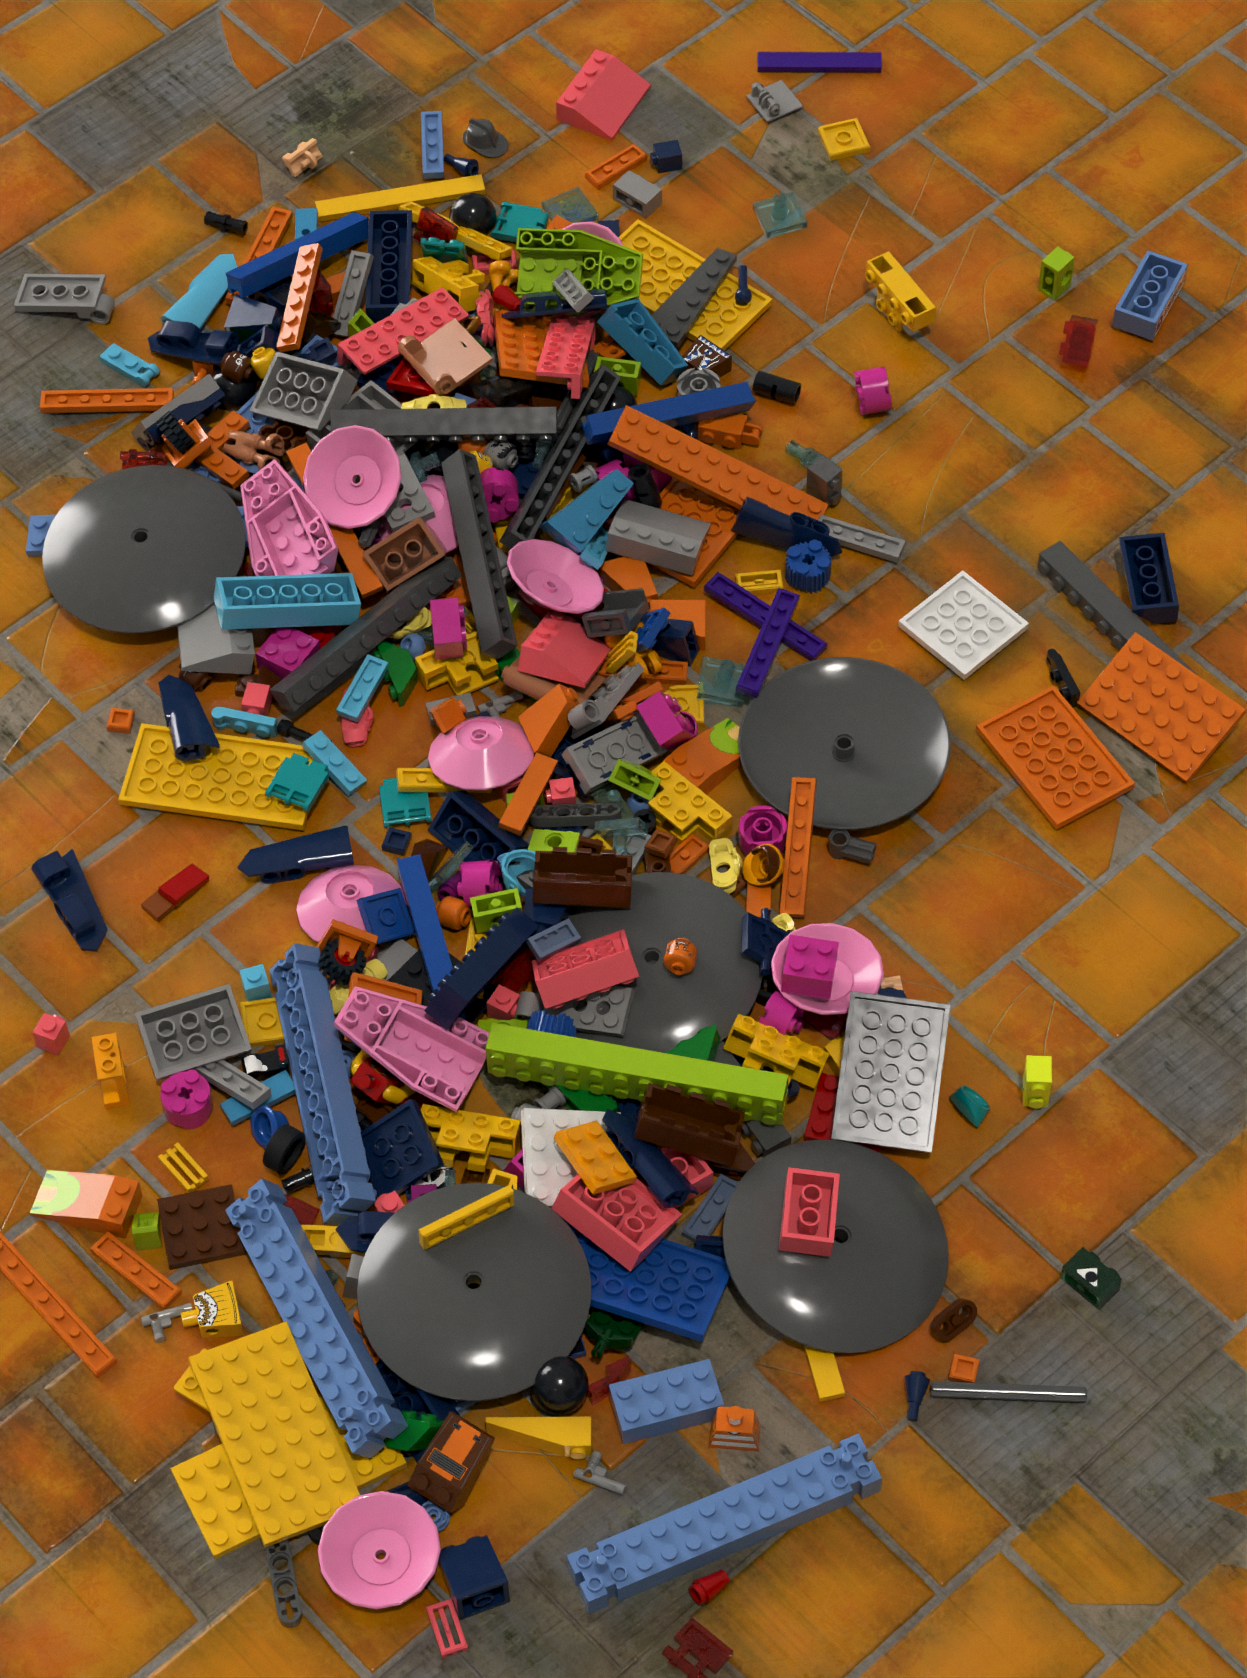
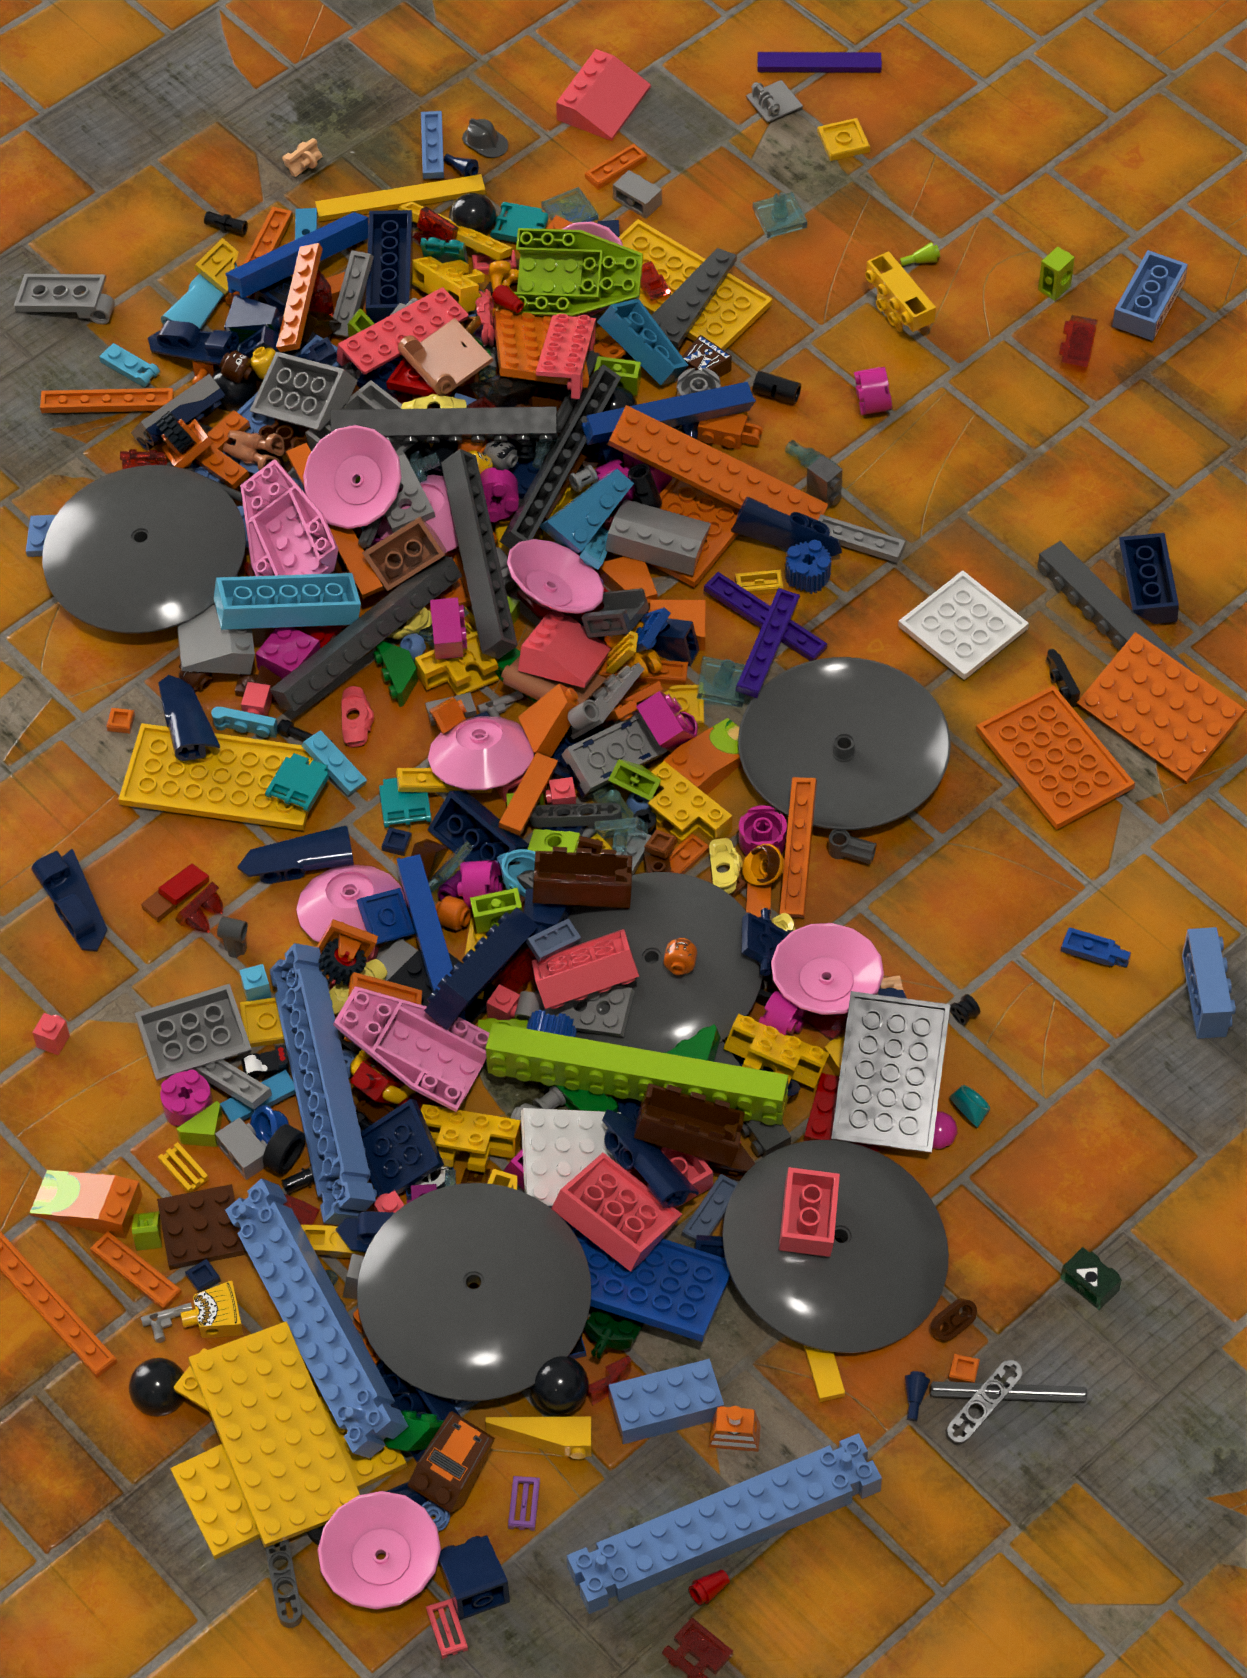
(110, 1070): light orange window -> none
(153, 1387): none -> black piece
(194, 916): none -> clear red tile
(202, 1127): none -> lime slope
(202, 1276): none -> dark blue tile
(217, 263): none -> yellow wing
(233, 934): none -> dark grey piece
(242, 1147): none -> light grey brick
(362, 688): medium azure plate -> none
(466, 1217): yellow tile -> none
(522, 1524): none -> medium lavender tile
(540, 298): dark blue panel -> none
(572, 290): light grey tile -> none
(594, 1157): light orange plate -> none
(598, 1475): light grey hose -> none
(652, 283): none -> clear red slope
(666, 156): dark blue brick -> none
(743, 294): dark blue bar -> none
(809, 966): dark pink brick -> none
(926, 254): none -> lime cone
(945, 1131): none -> dark pink hair
(965, 1009): none -> black wheel
(981, 1399): none -> beam
(1037, 1081): neon yellow brick -> none
(1094, 948): none -> blue hinge
(1208, 982): none -> medium blue brick

